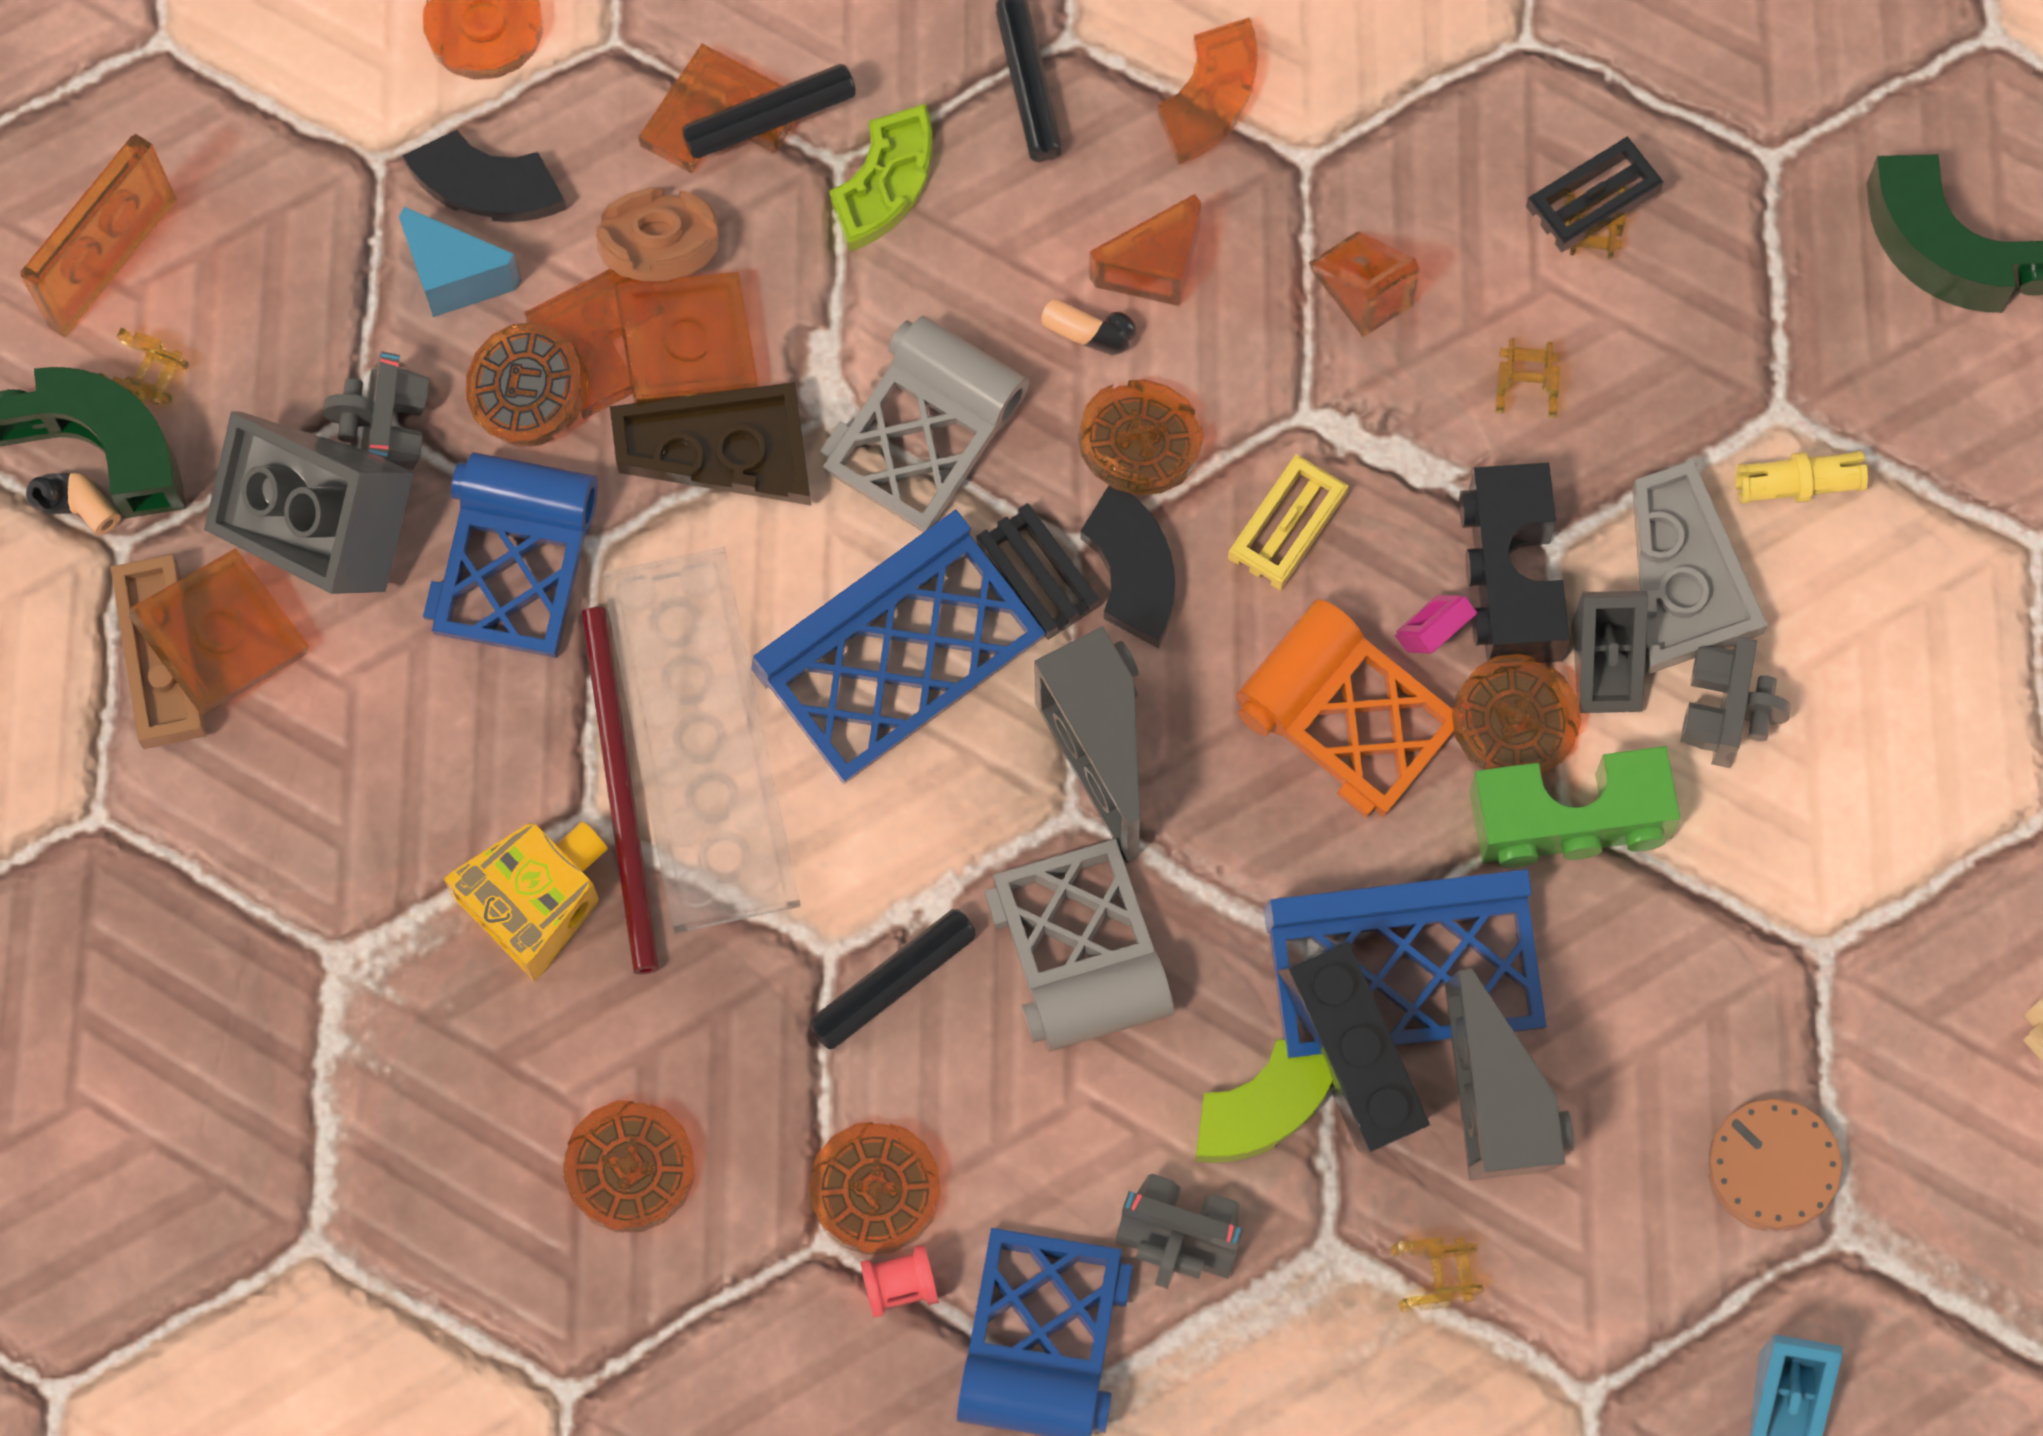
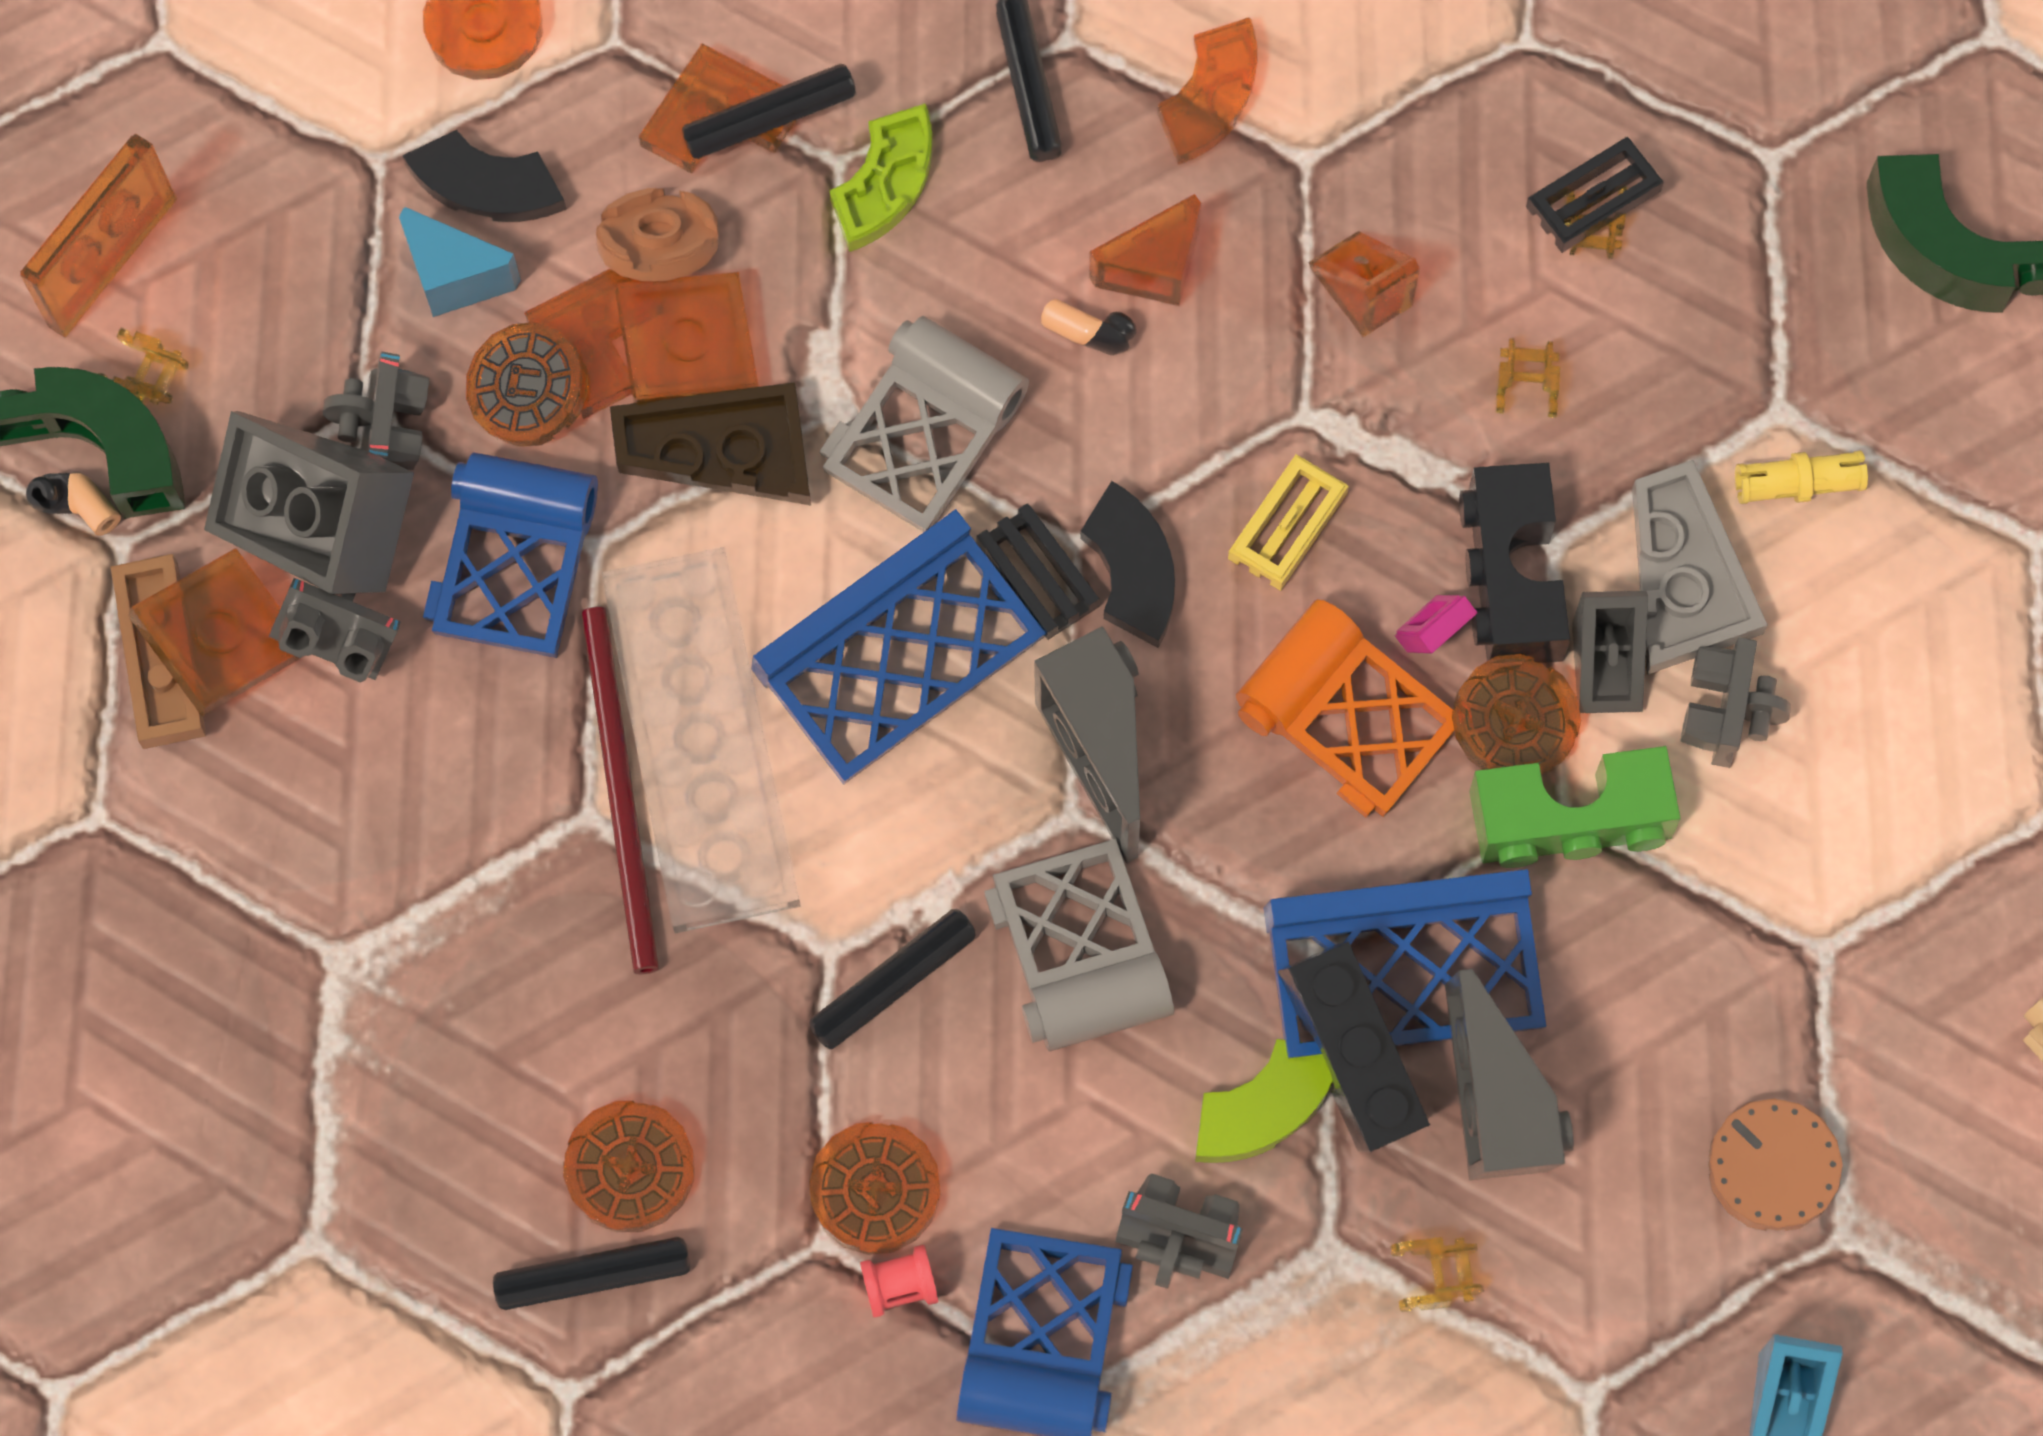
(334, 630): none -> dark grey hips
(530, 892): yellow torso -> none
(591, 1273): none -> black axle
(1140, 437): clear orange tile -> none

